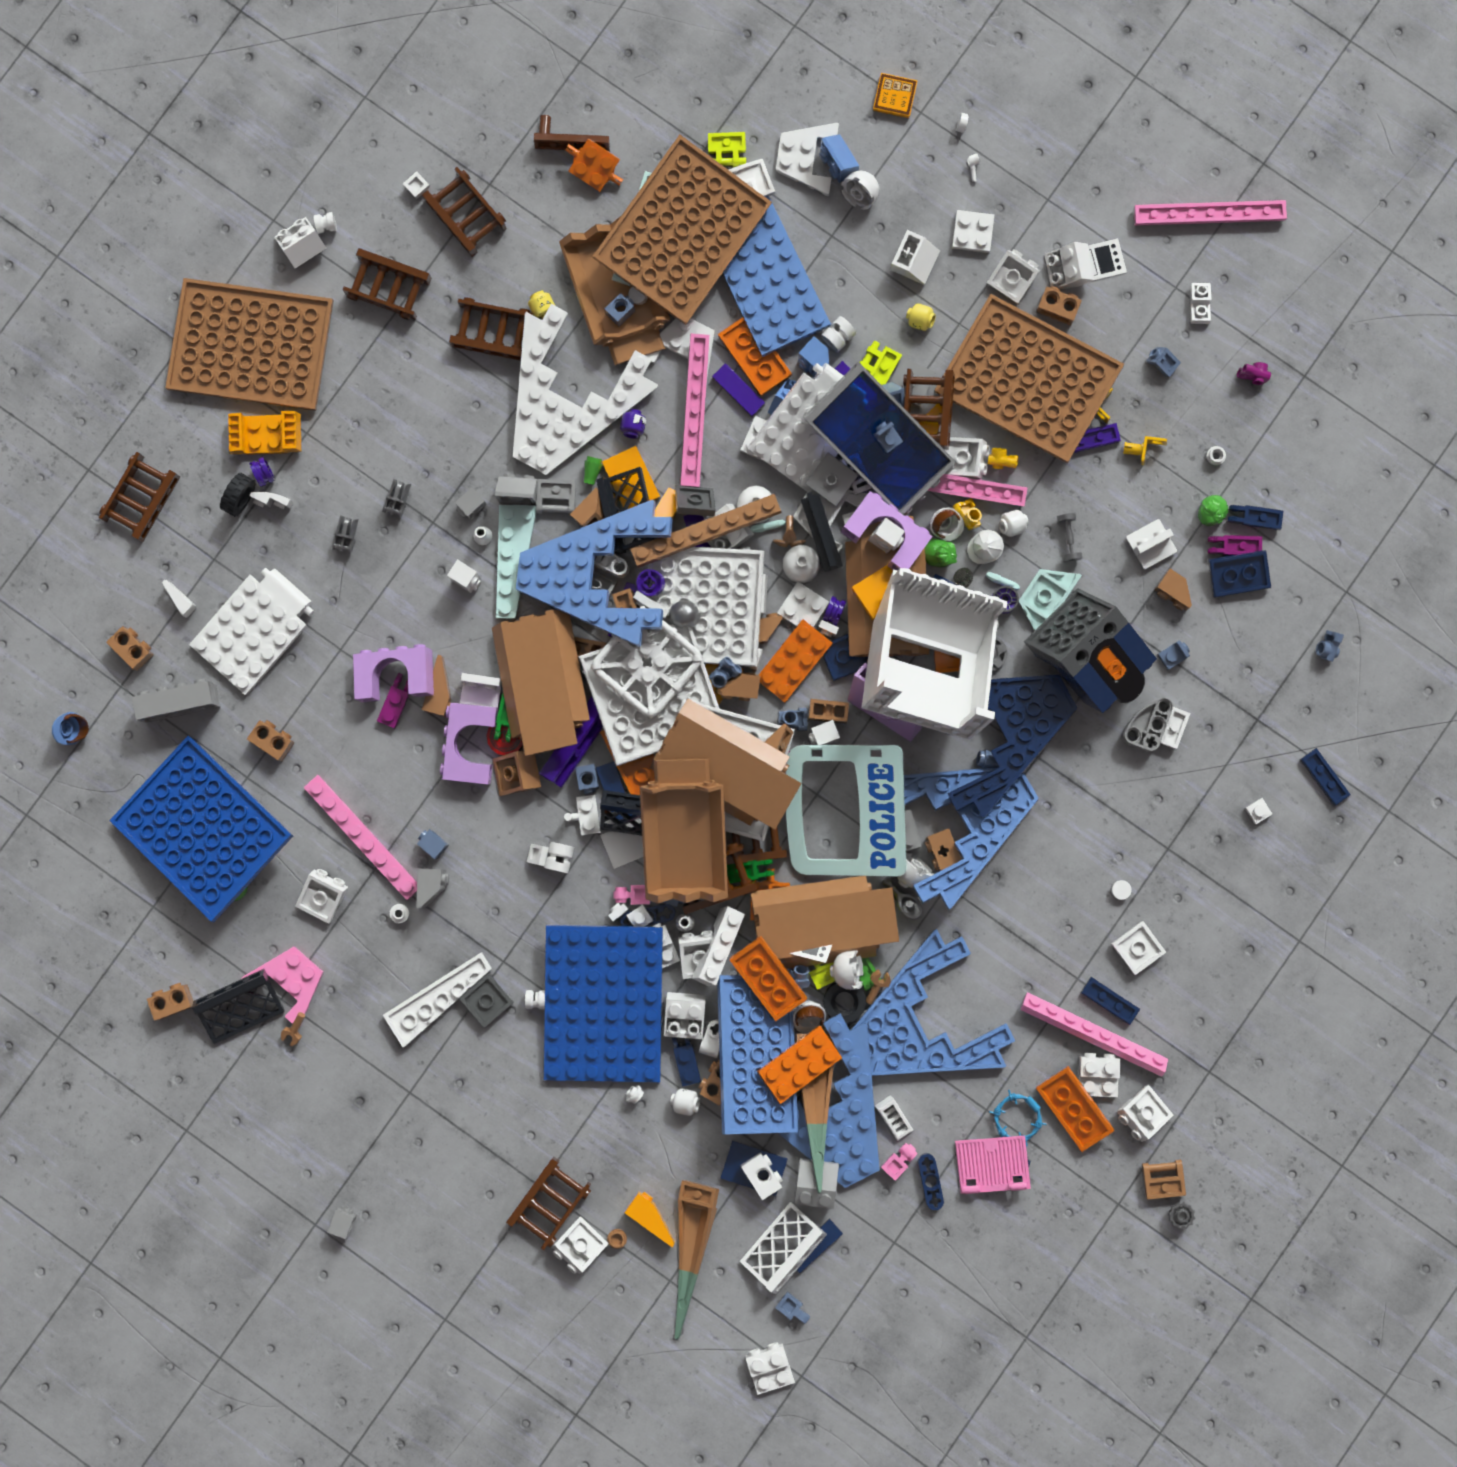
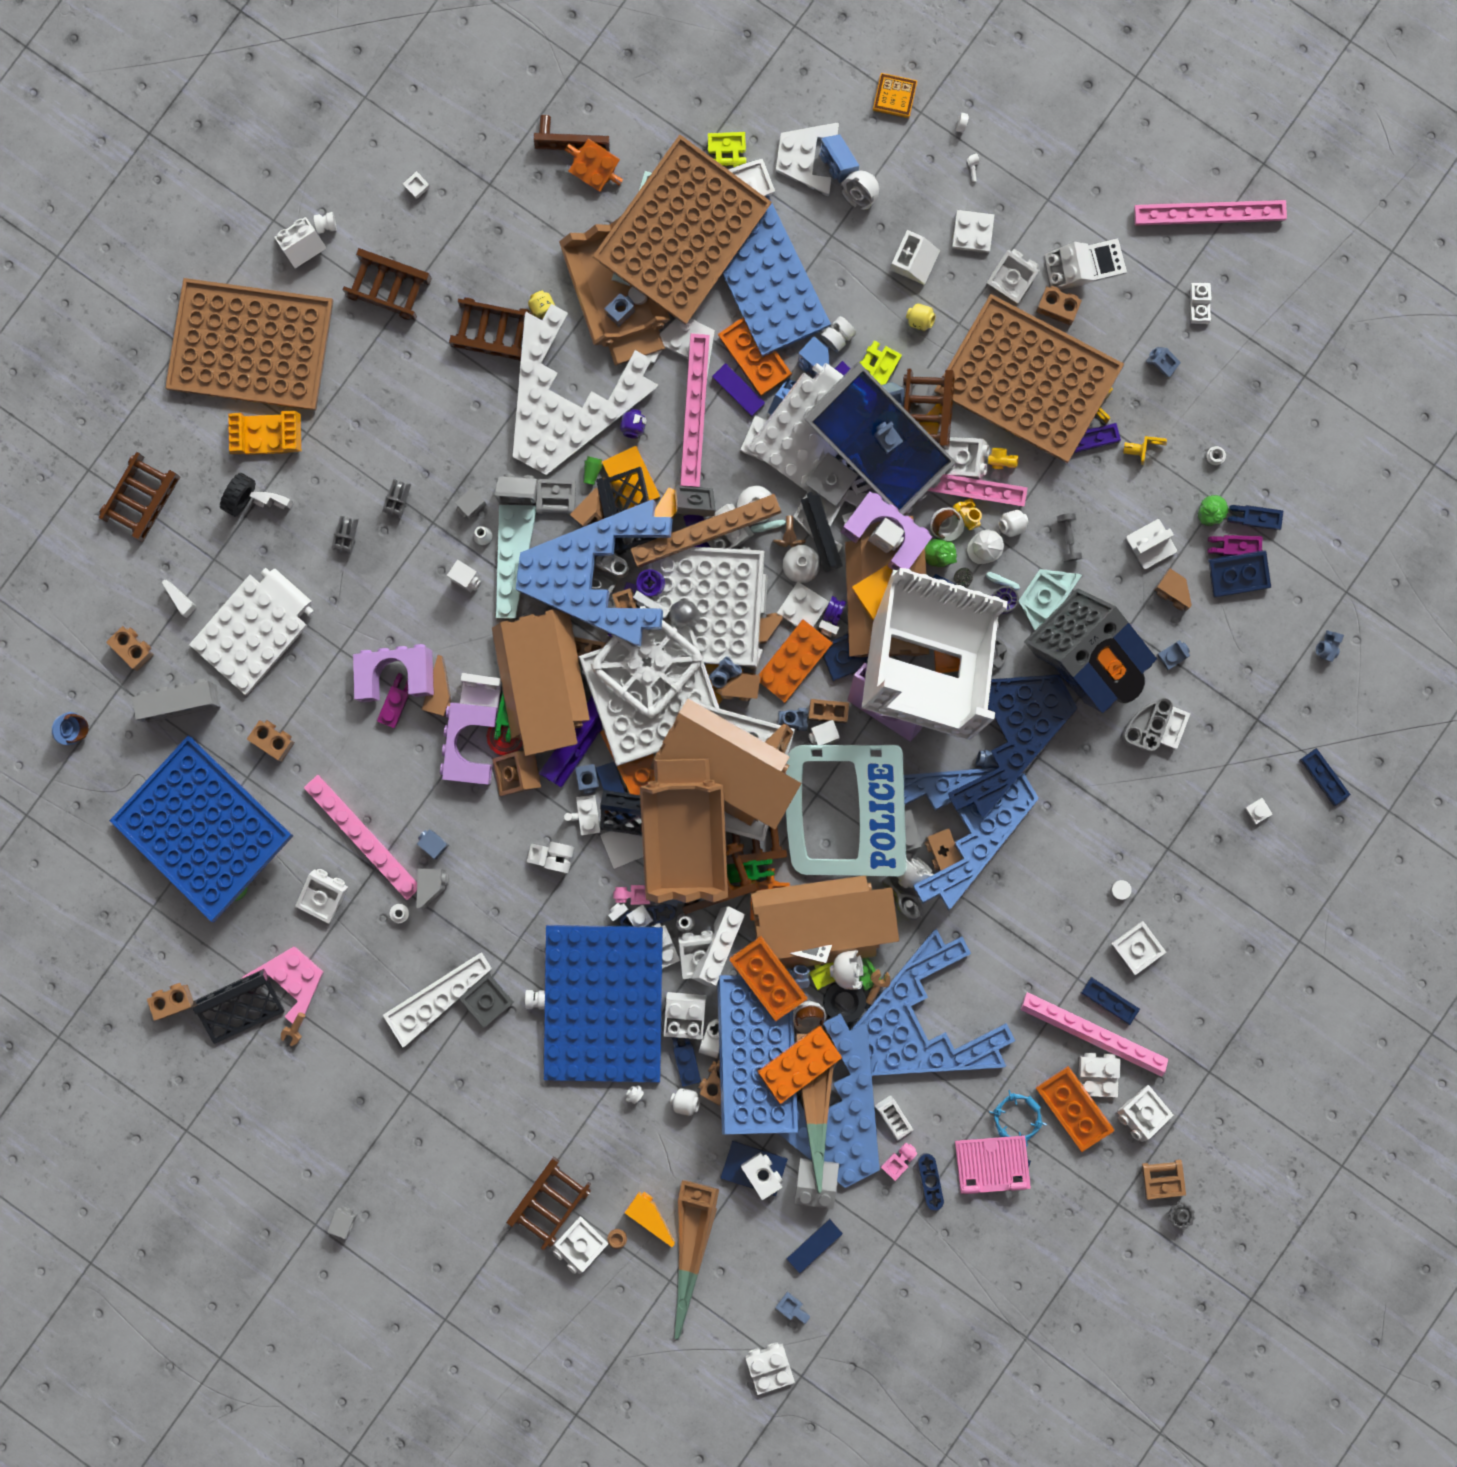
(262, 471): dark purple wheel -> none
(458, 228): reddish brown fence -> none
(791, 1262): white fence -> none
(1257, 373): magenta plate -> none

